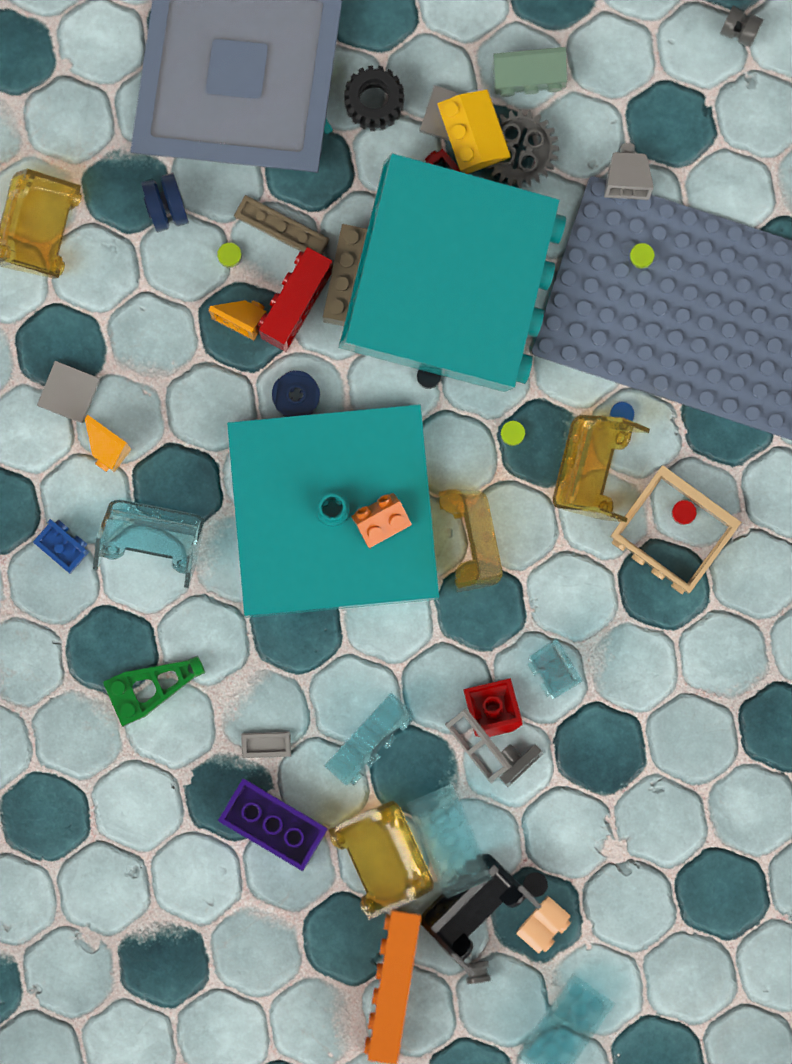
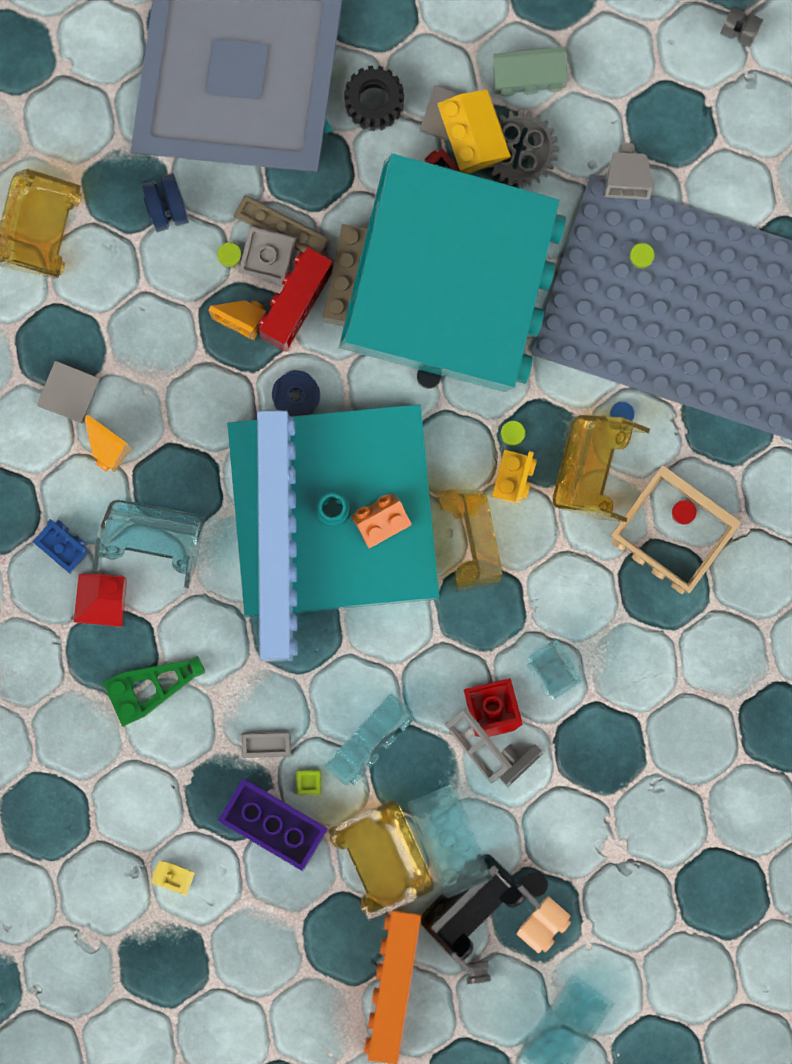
(100, 599): none -> red slope
(172, 877): none -> light yellow bracket
(267, 254): none -> light grey tile
(275, 536): none -> light blue brick
(308, 782): none -> lime tile
(512, 476): none -> yellow bracket

